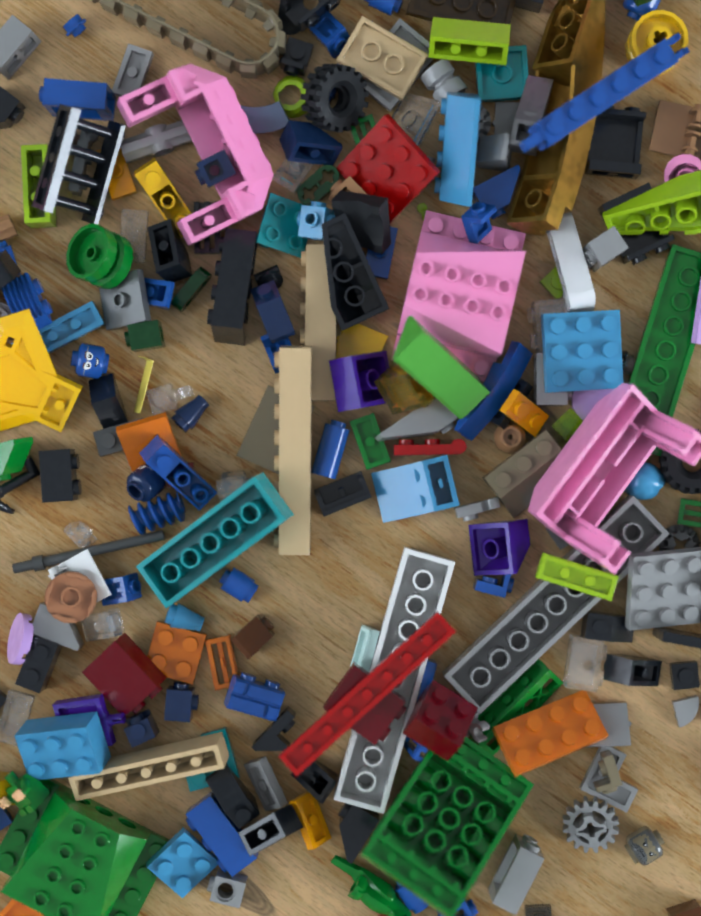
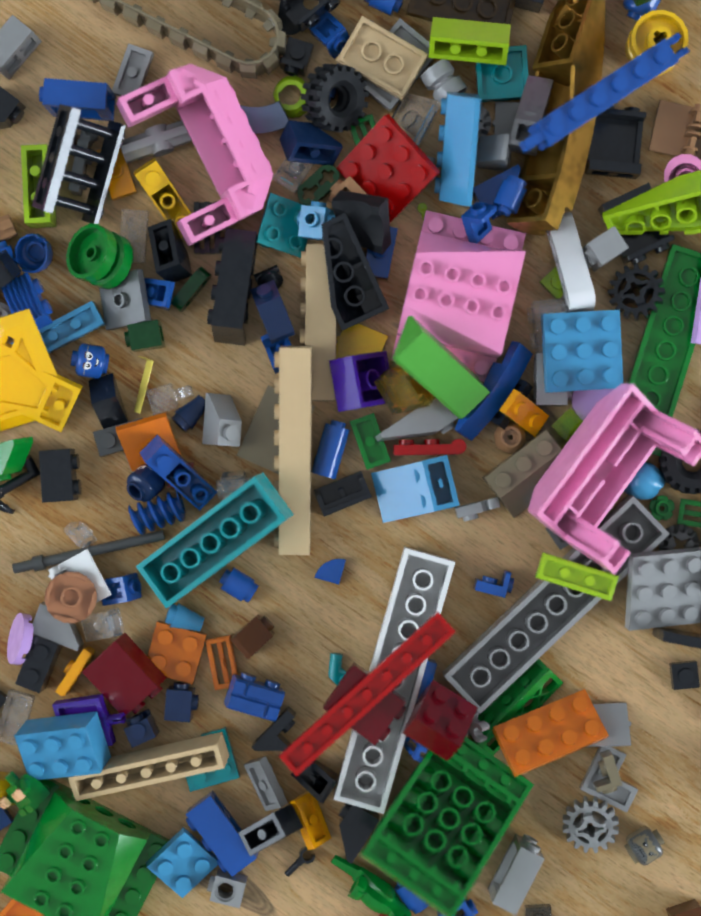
(33, 253): none -> blue hair
(74, 670): none -> light orange plate
(75, 26): blue plate -> none
(221, 421): none -> light grey slope
(222, 161): dark blue brick -> none
(233, 796): black slope -> none
(299, 861): none -> black hand
(331, 571): none -> blue tile
(336, 671): none -> teal arm
(365, 646): light aqua tile -> none
(499, 546): dark purple slope -> none
(510, 195): none -> blue brick
(584, 663): clear brick -> none
(605, 627): black slope -> none
(627, 294): none -> black gear
(628, 362): clear smoke plate -> none
(632, 670): black slope -> none
(654, 507): none -> green plate
(685, 709): light grey tile -> none

